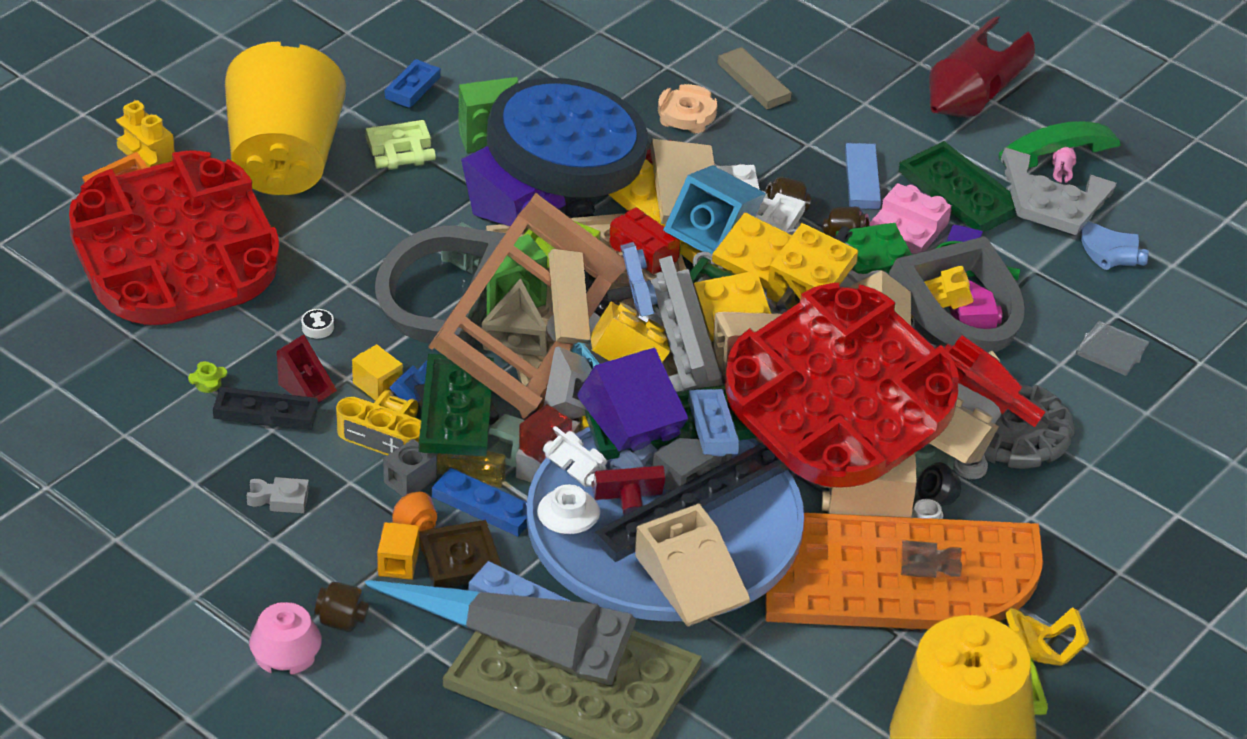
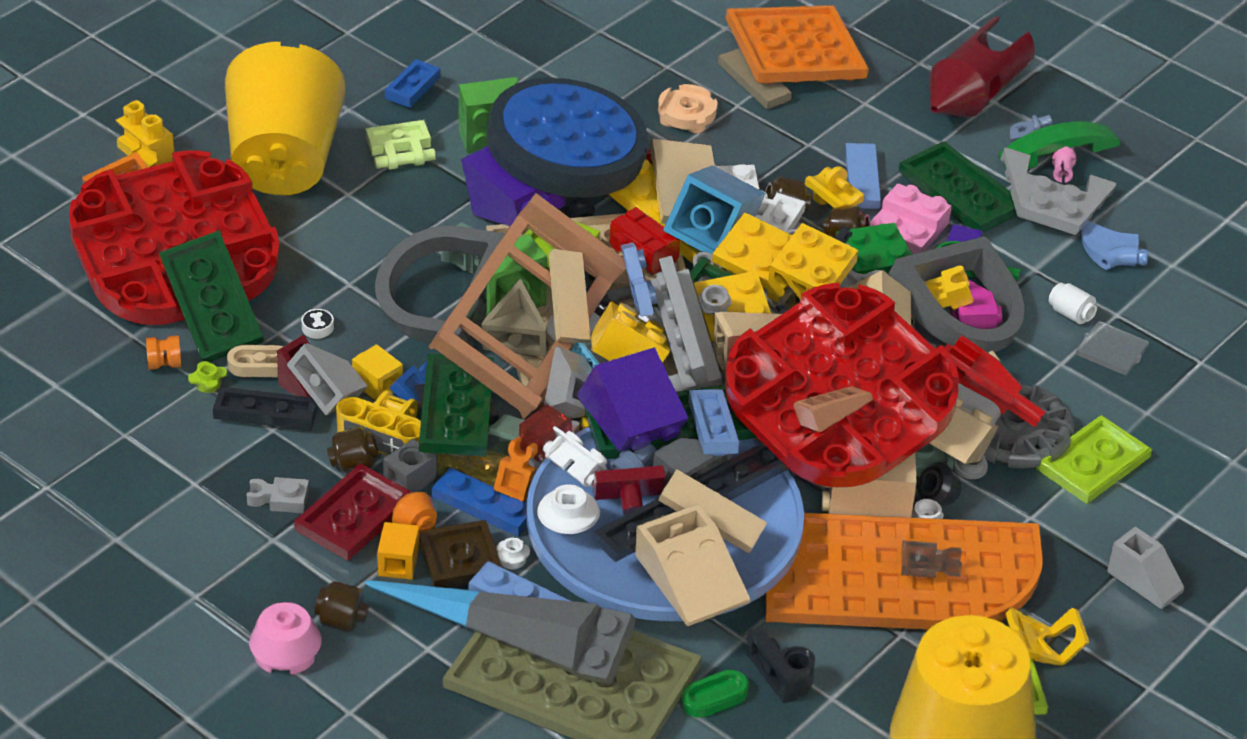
(156, 350): none -> orange wheel
(211, 296): none -> dark green plate
(253, 360): none -> tan plate
(325, 377): none -> light grey slope
(351, 512): none -> dark red plate
(353, 448): none -> dark brown head
(512, 553): none -> white plate
(514, 472): none -> orange plate
(714, 293): none -> light grey plate
(714, 693): none -> green tile
(732, 521): none -> tan tile
(786, 670): none -> black plate
(796, 44): none -> orange plate
(828, 408): none -> nougat slope
(832, 188): none -> yellow hips
(1023, 128): none -> sand blue piece
(1073, 303): none -> white brick
(1095, 459): none -> lime tile
(1145, 567): none -> light grey slope

